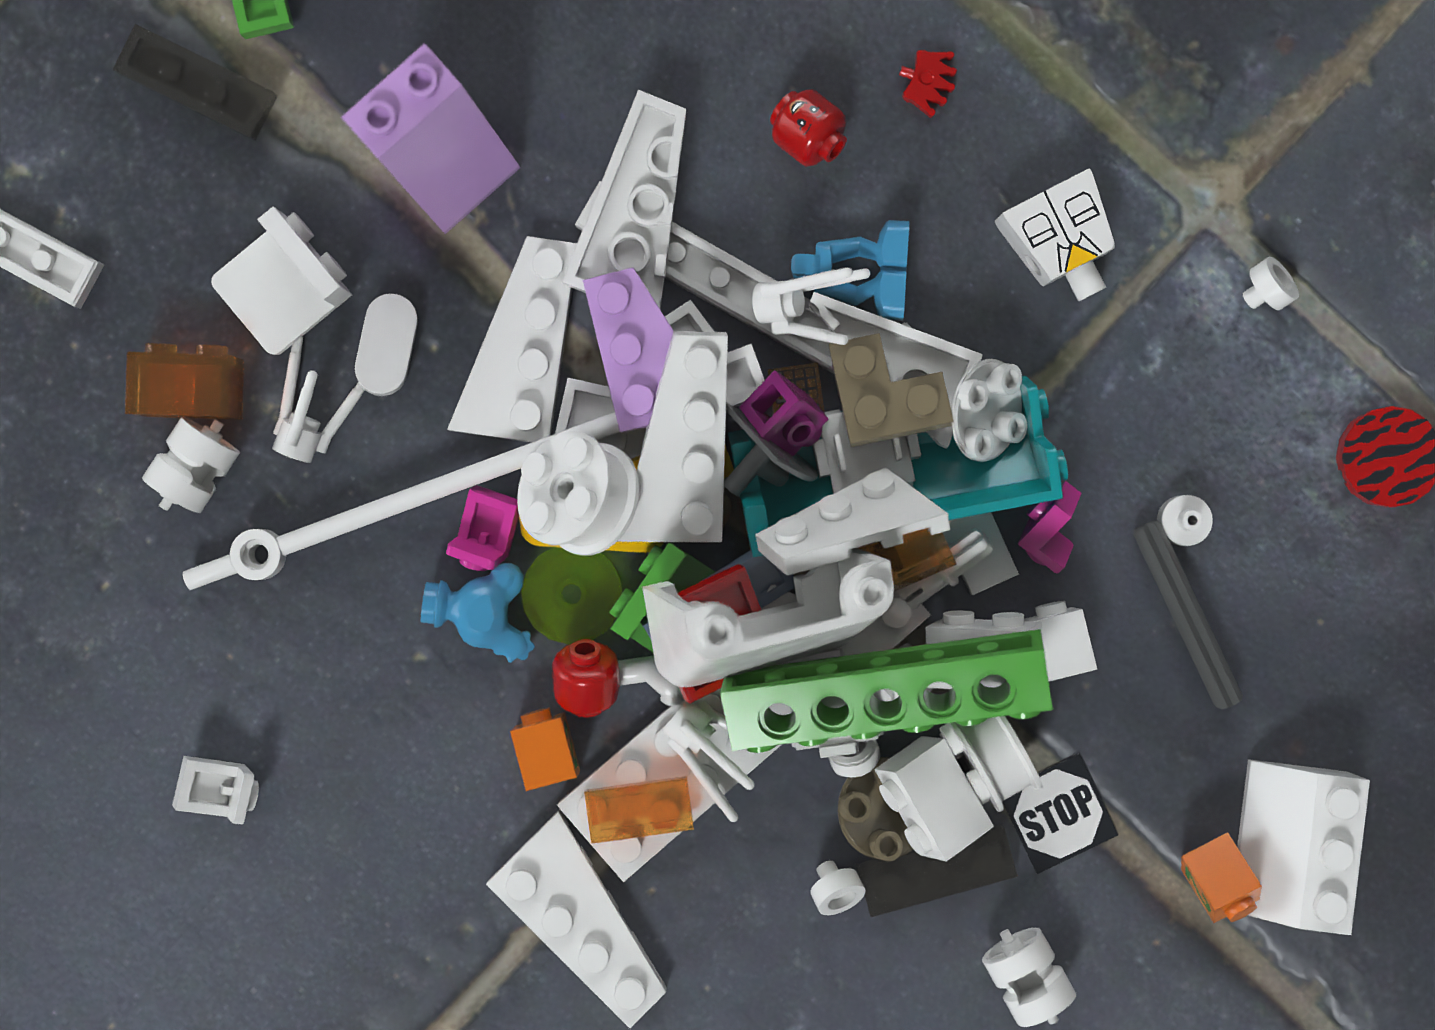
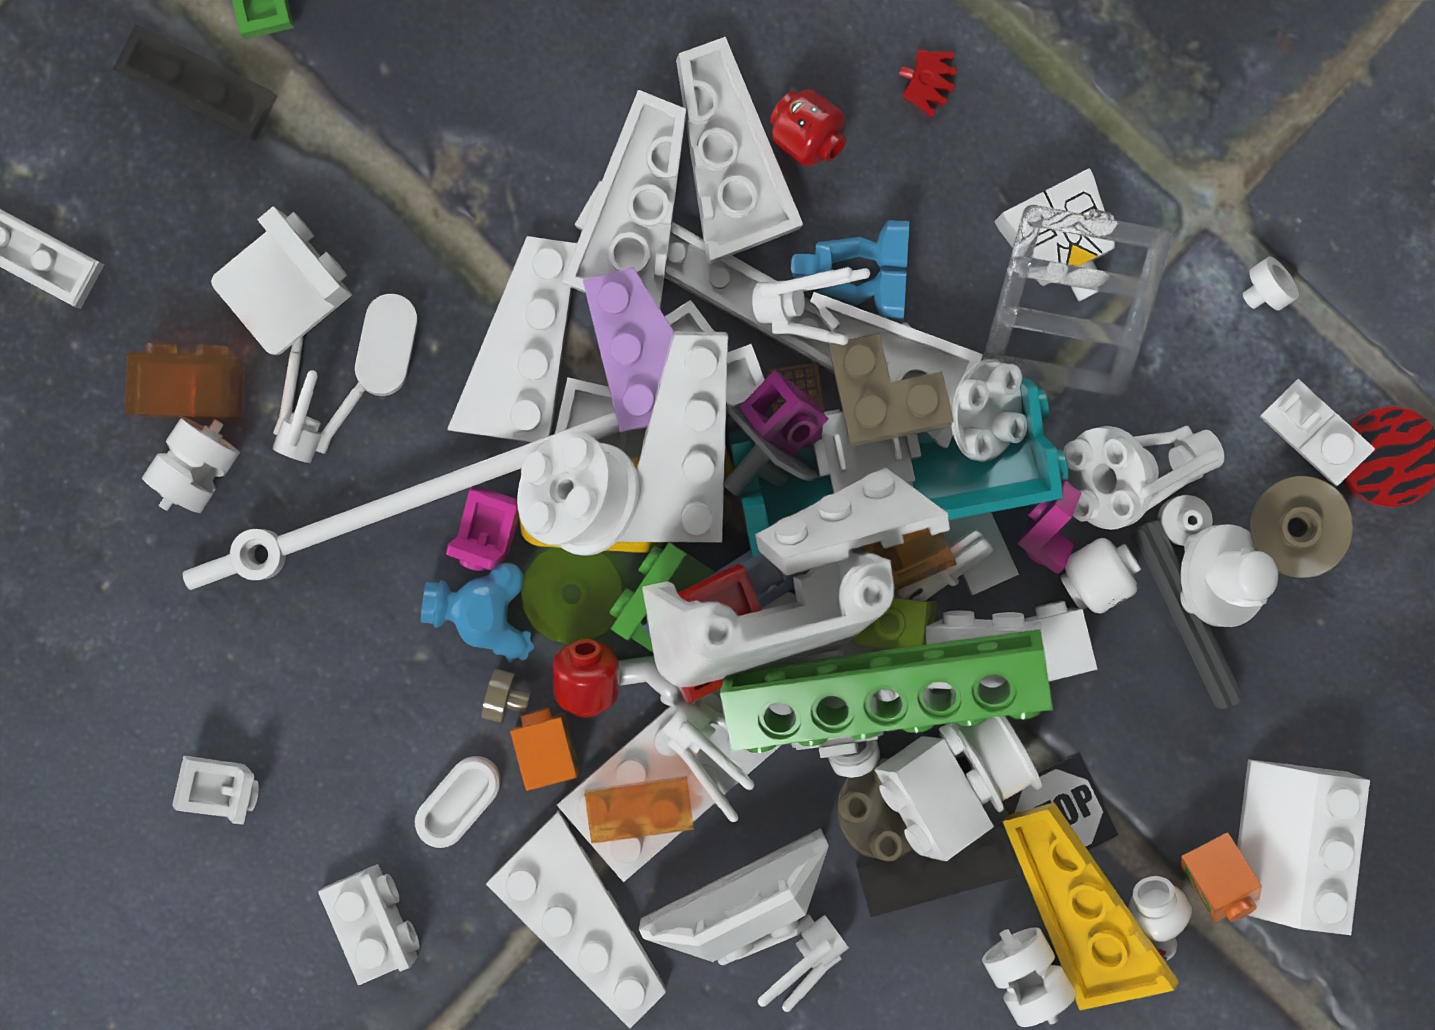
(370, 924): none -> white bracket
(432, 138): lavender slope -> none
(457, 801): none -> white tile
(502, 696): none -> dark tan tile
(733, 164): none -> white wing
(742, 905): none -> white wedge
(820, 949): none -> white plant
(836, 889): white tile -> none
(899, 625): none -> lime bracket
(1085, 917): none -> yellow wing
(1101, 575): none -> white head
(1109, 473): none -> white plate
(1128, 337): none -> clear bar
(1161, 912): none -> white animal
(1189, 459): none -> white plant
(1225, 576): none -> white plate
(1317, 433): none -> white plate
(1324, 522): none -> dark tan dish

